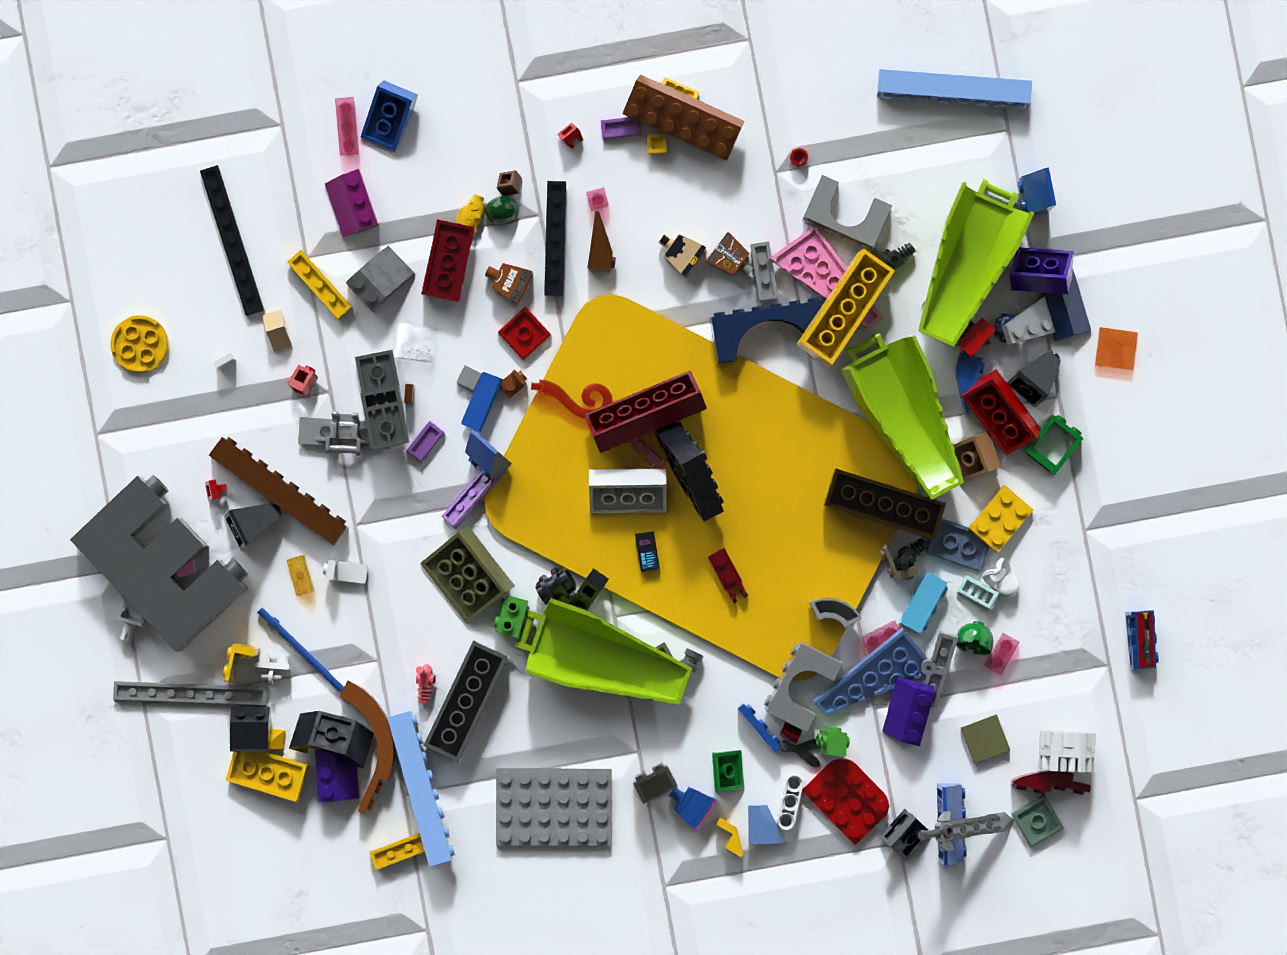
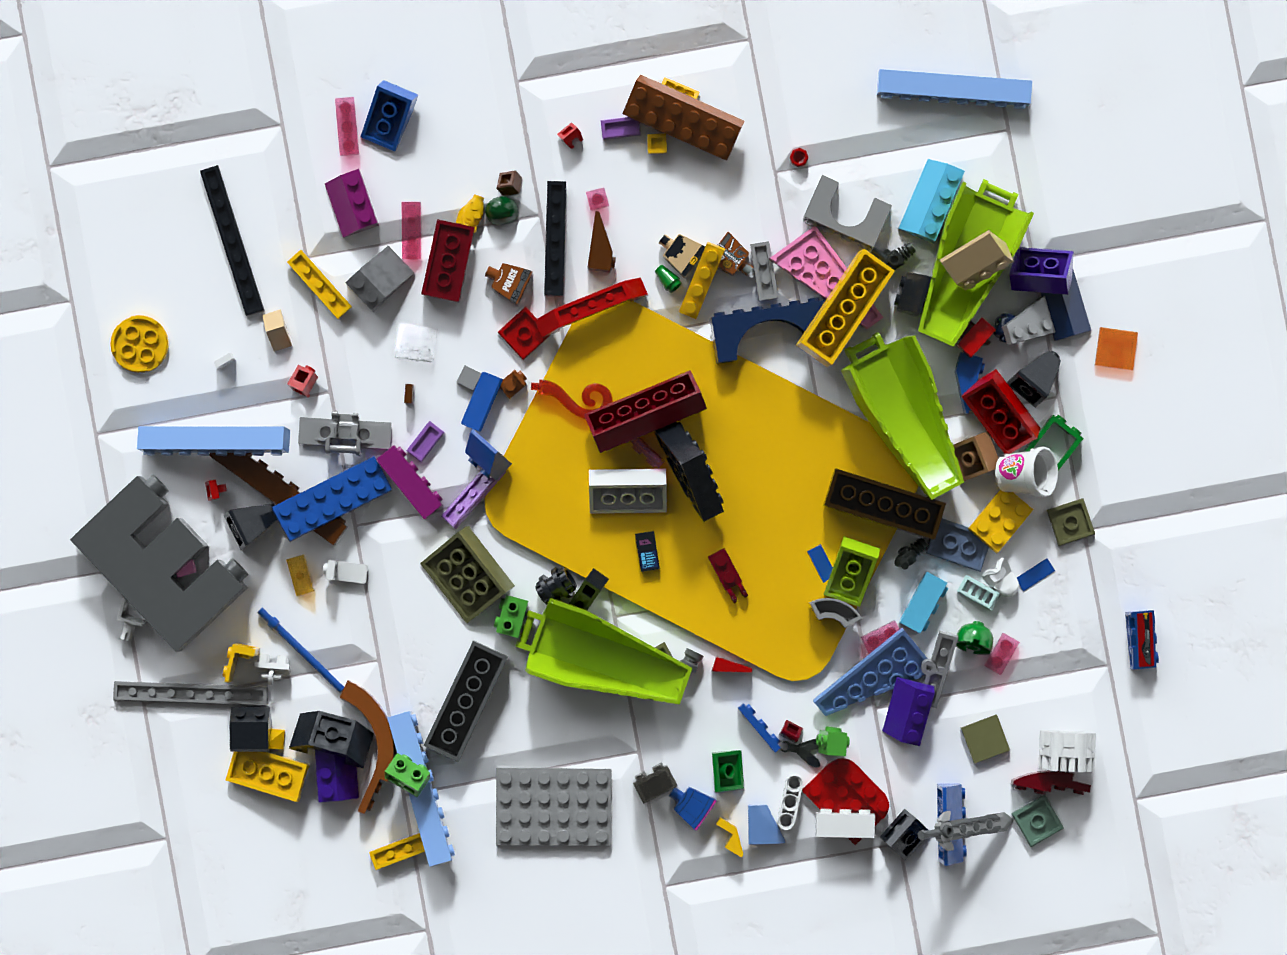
(213, 440): none -> light blue brick
(331, 499): none -> blue plate
(382, 400): dark grey bracket -> none
(407, 774): none -> bright green brick
(409, 482): none -> magenta brick
(411, 230): none -> clear pink plate
(425, 680): coral piece -> none
(590, 305): none -> red slope
(668, 279): none -> green cone
(702, 280): none -> yellow plate
(724, 665): none -> red slope
(803, 659): light grey arch -> none
(821, 562): none -> blue sticker
(845, 824): none -> white brick
(852, 571): none -> lime slope
(898, 574): dark tan bracket -> none
(912, 294): none -> black slope
(931, 200): none -> medium azure slope
(977, 260): none -> tan slope
(1028, 472): none -> white piece
(1035, 574): none -> blue sticker
(1037, 192): blue slope -> none
(1070, 522): none -> olive tile

